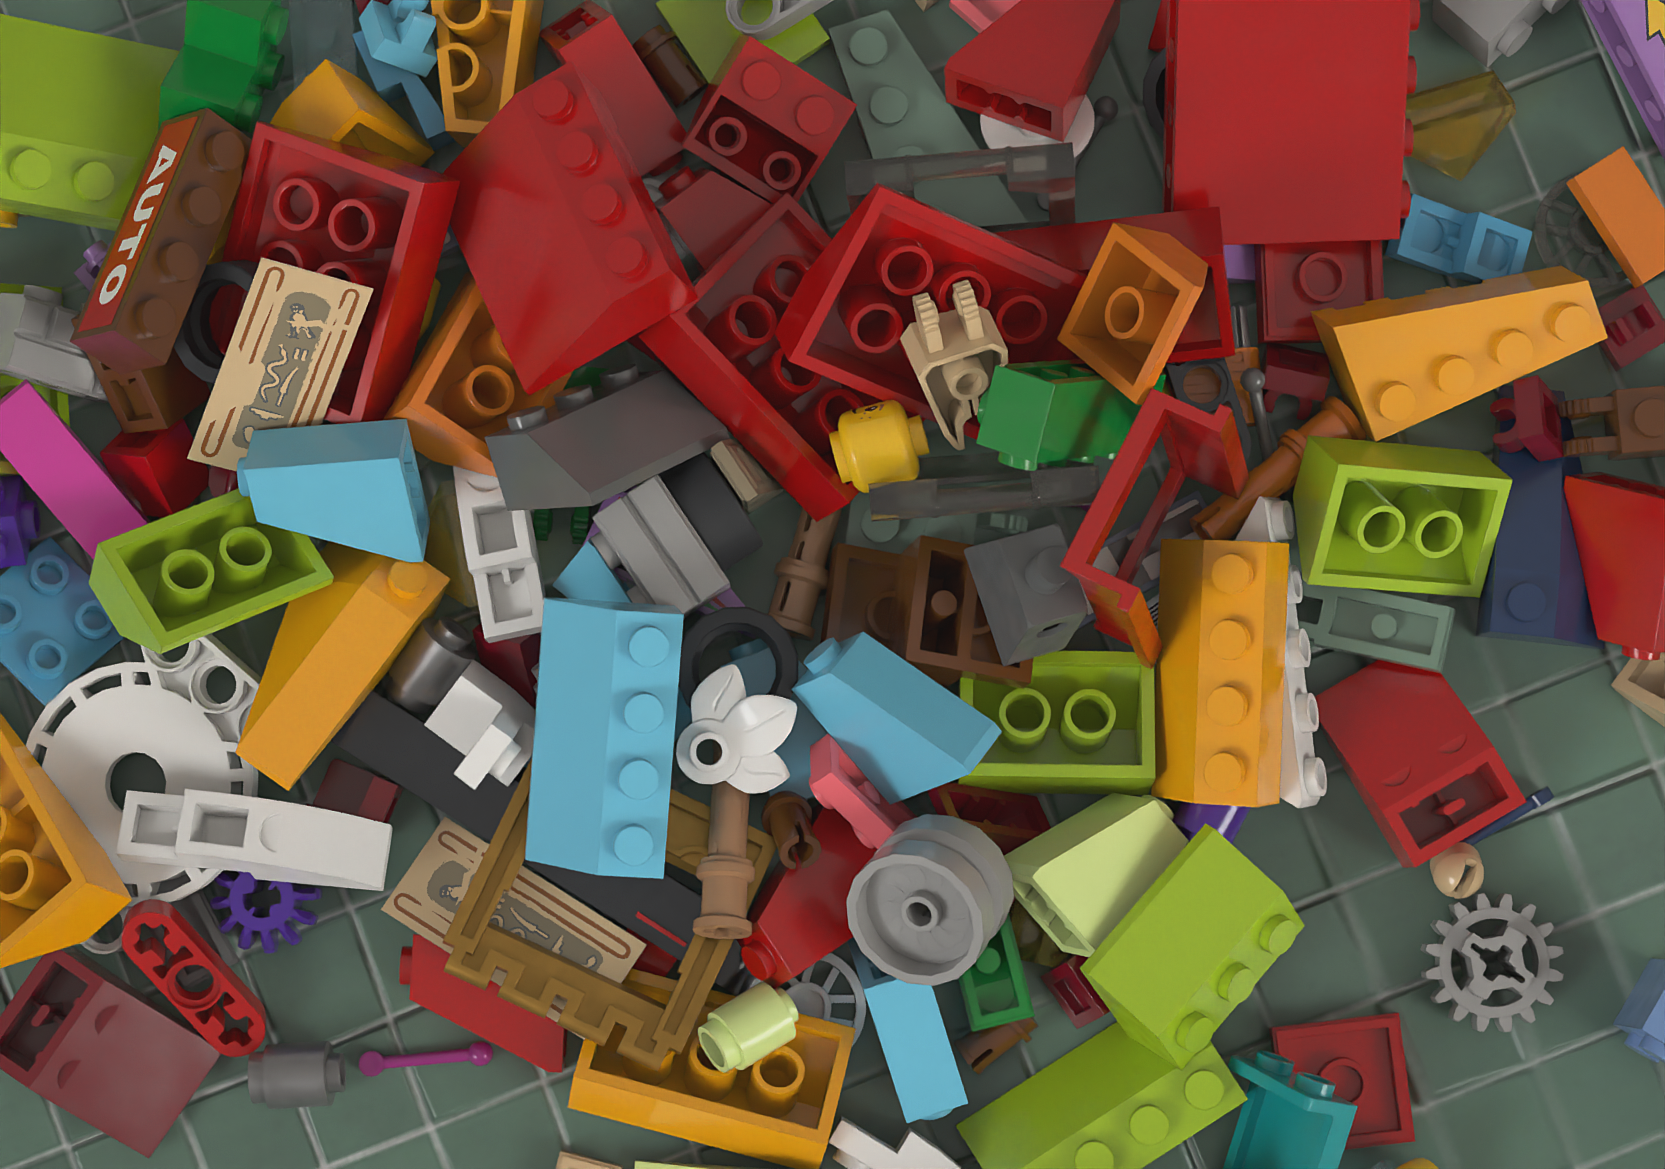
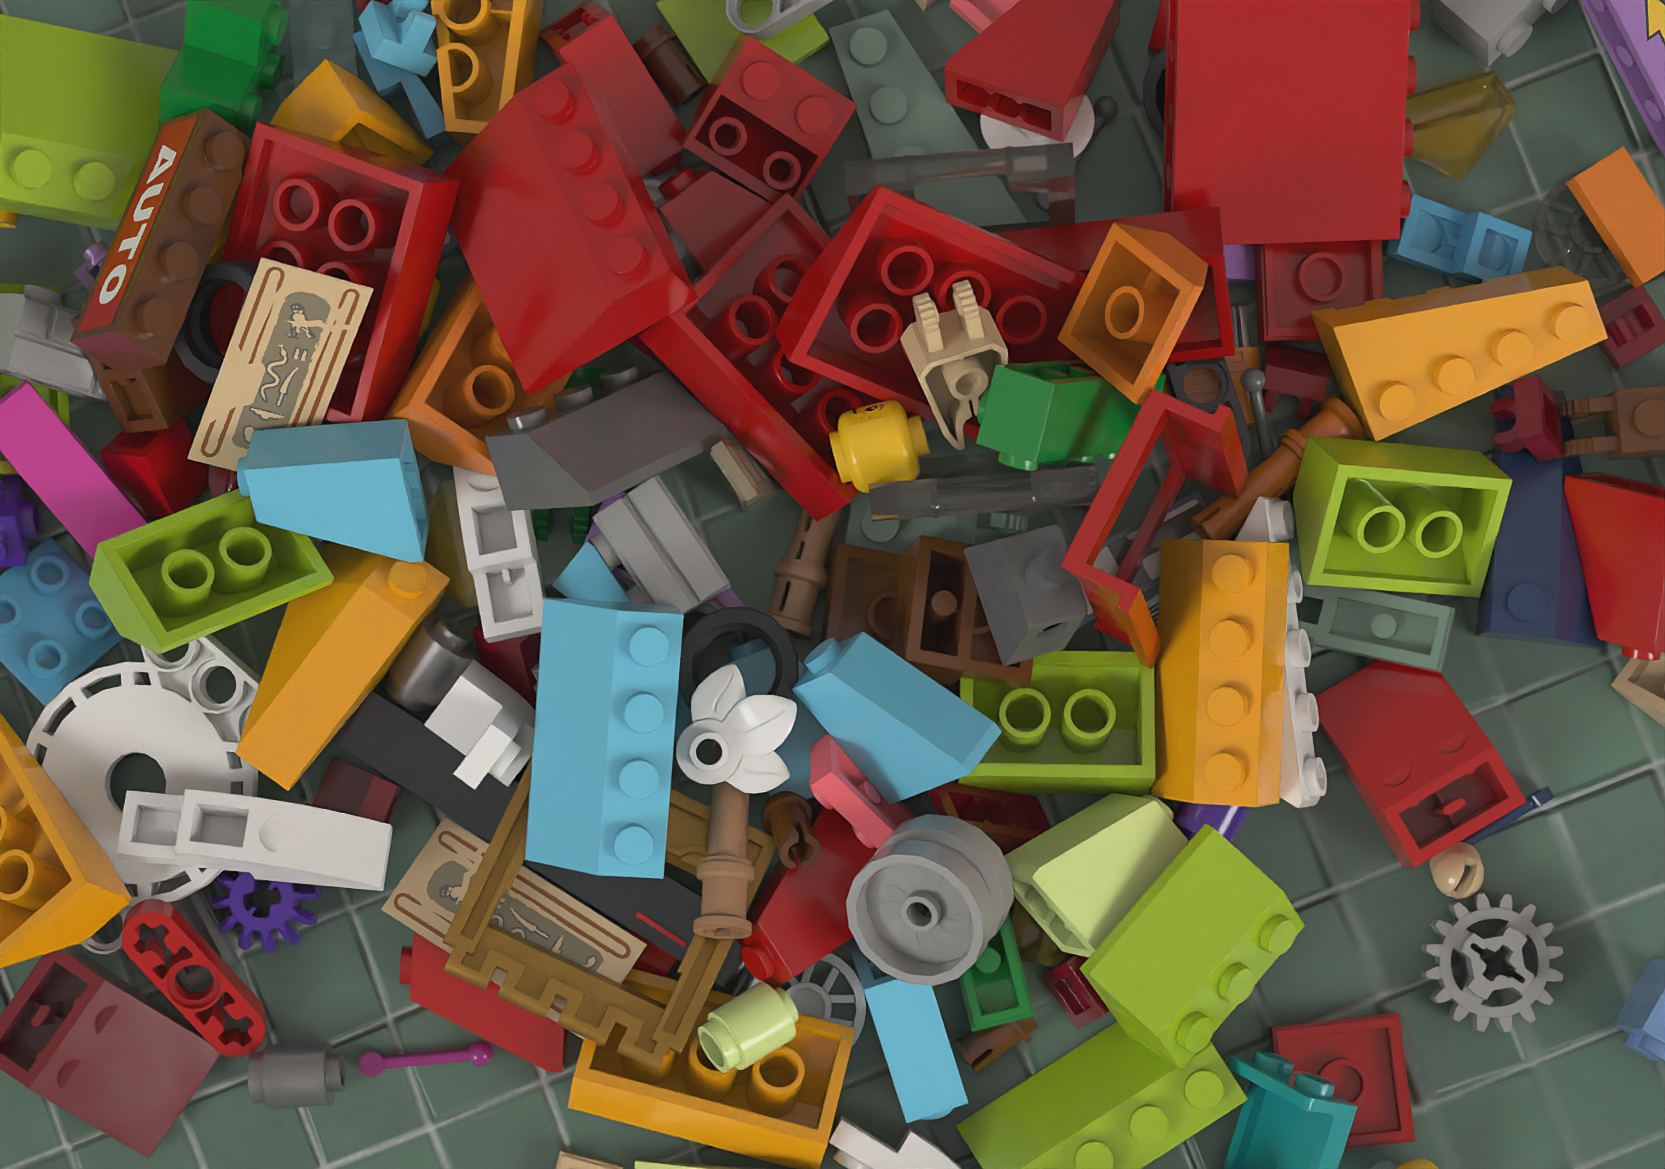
(712, 510): black tyre -> none

